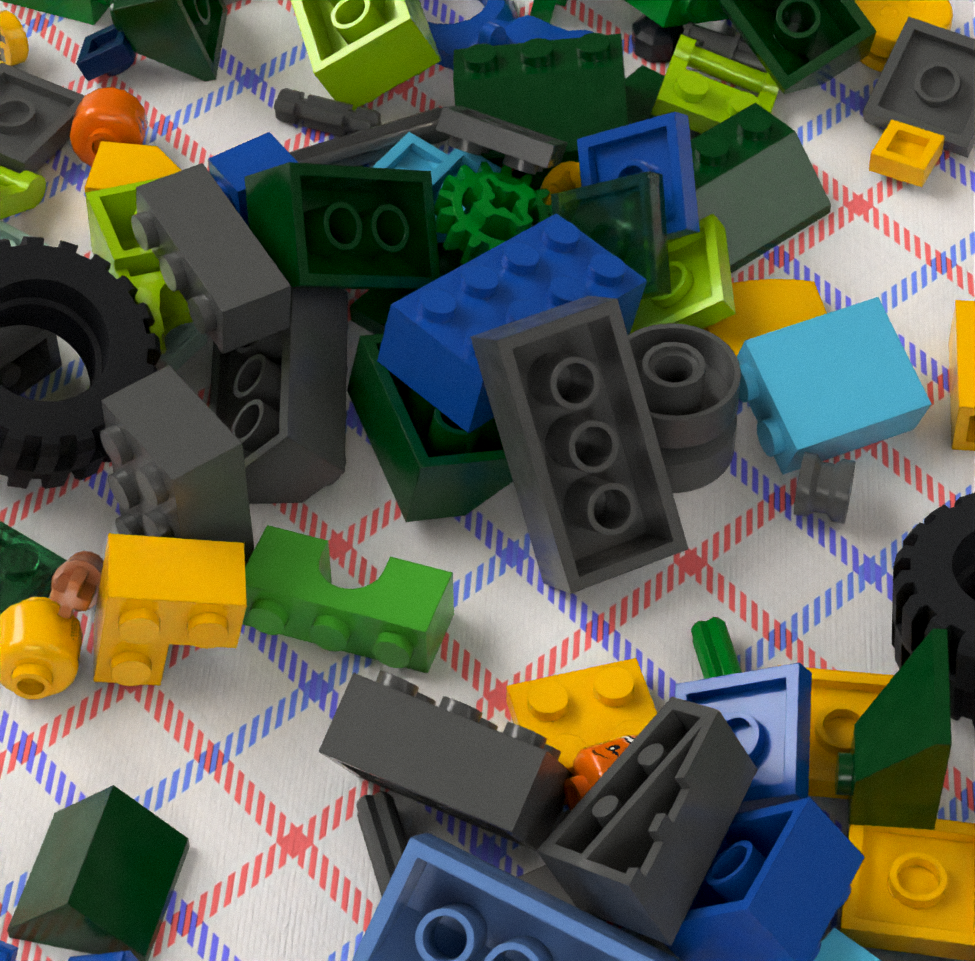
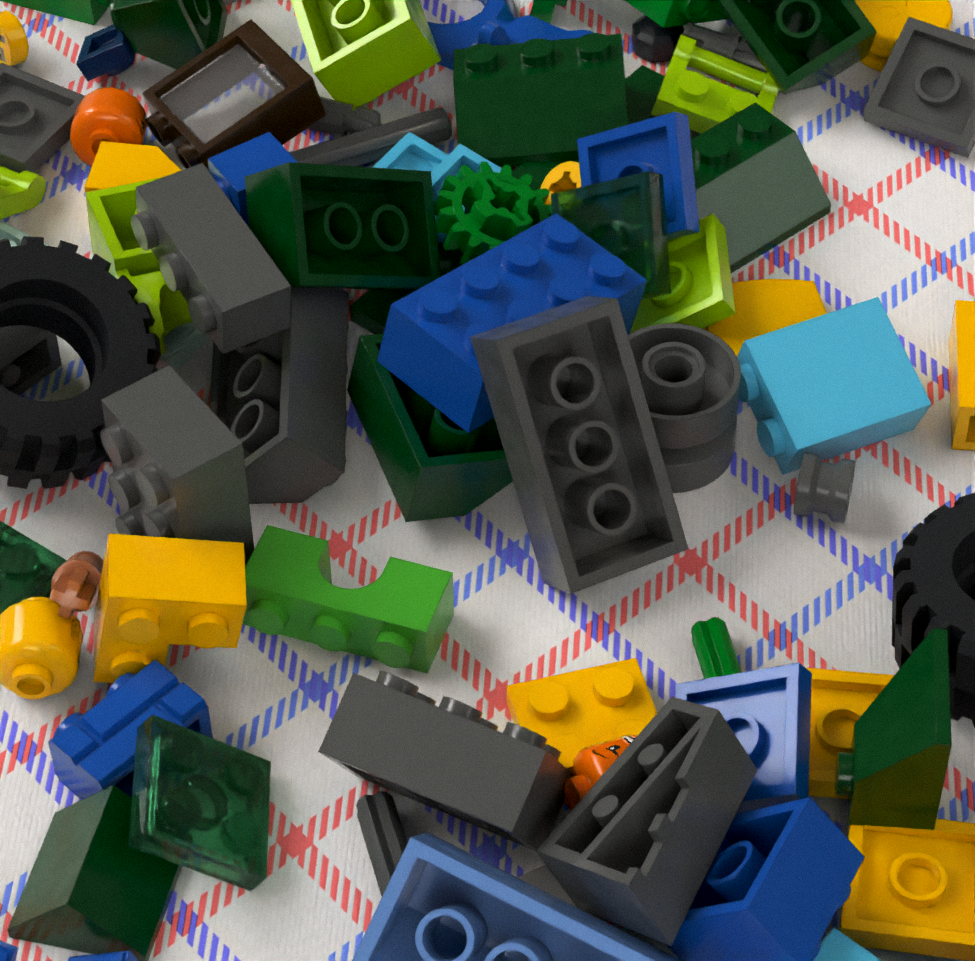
(100, 746): none -> blue brick
(200, 803): none -> clear green plate
(232, 96): none -> dark brown window
(480, 132): dark grey plate -> none
(906, 153): yellow plate -> none

